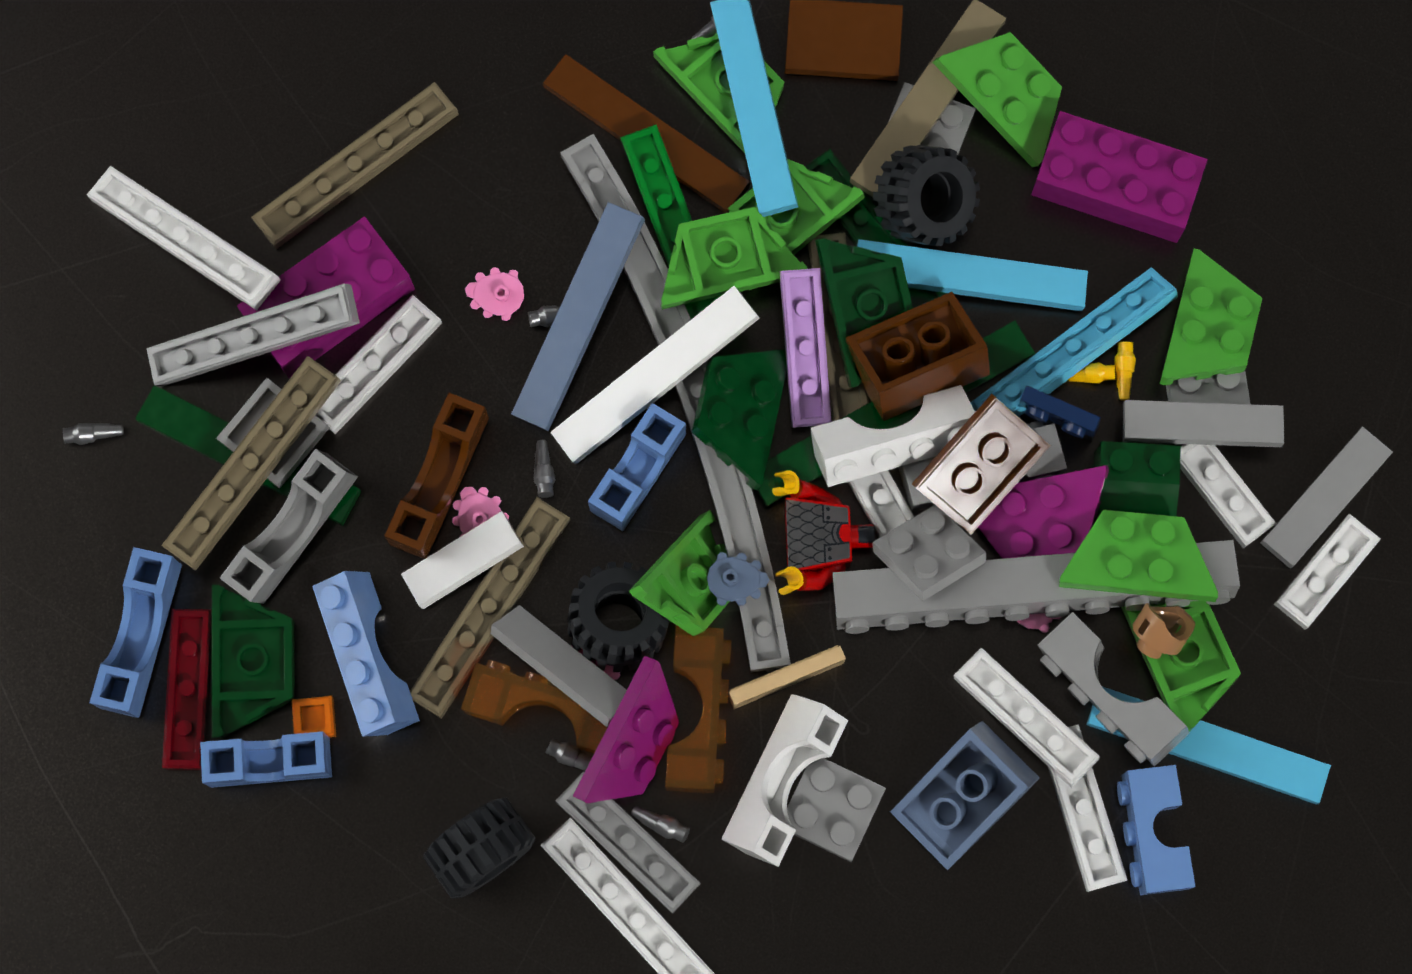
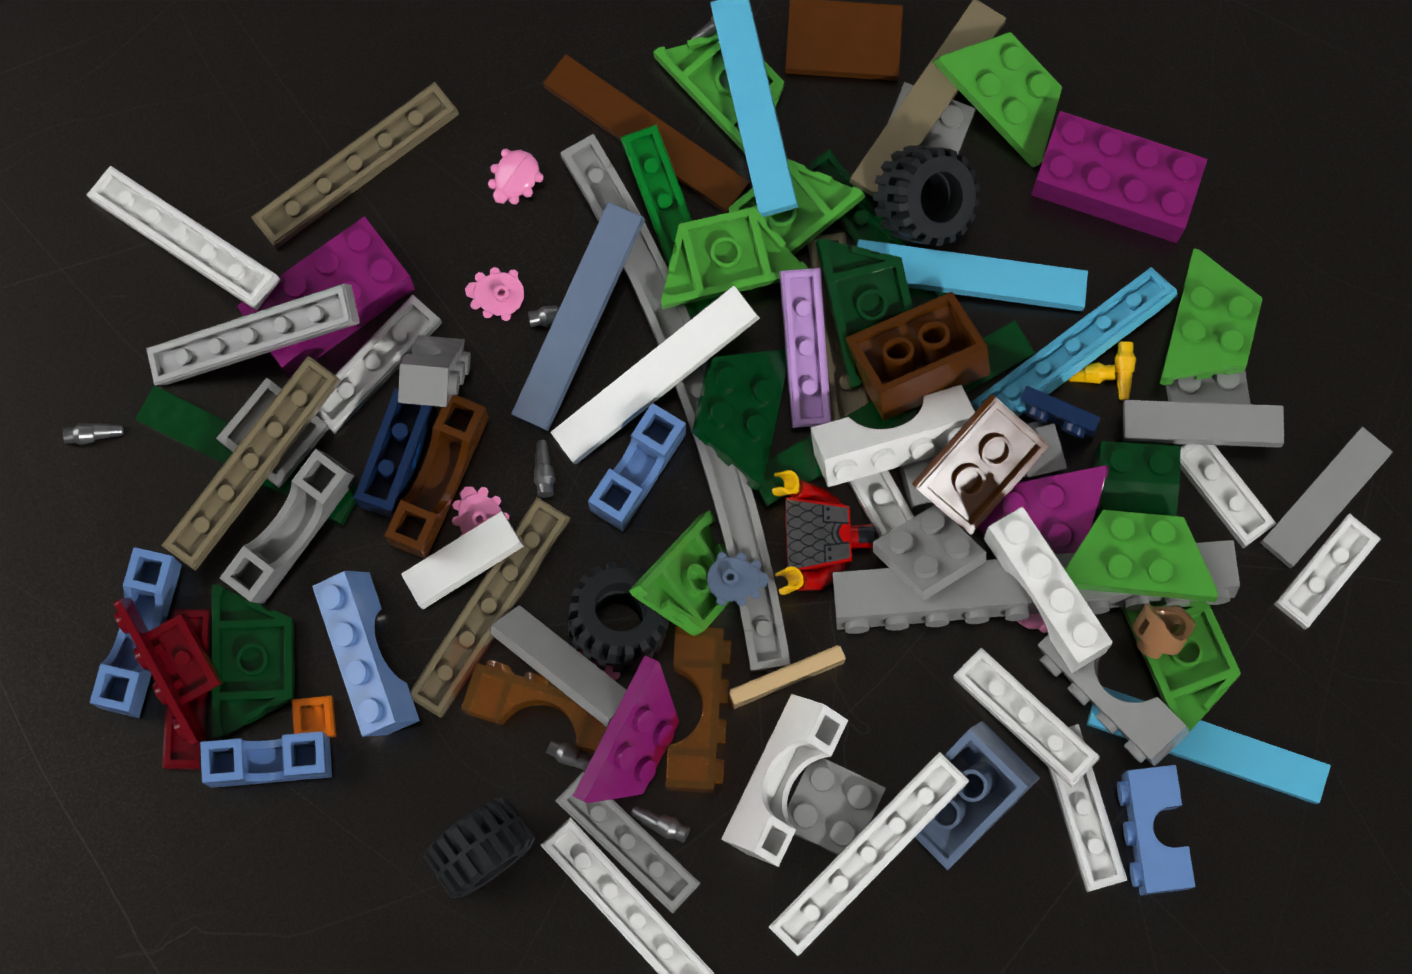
(175, 662): none -> dark red bracket
(394, 456): none -> dark blue brick
(433, 371): none -> light grey arch
(514, 176): none -> bright pink piece
(868, 853): none -> white tile
(1065, 612): none -> white arch

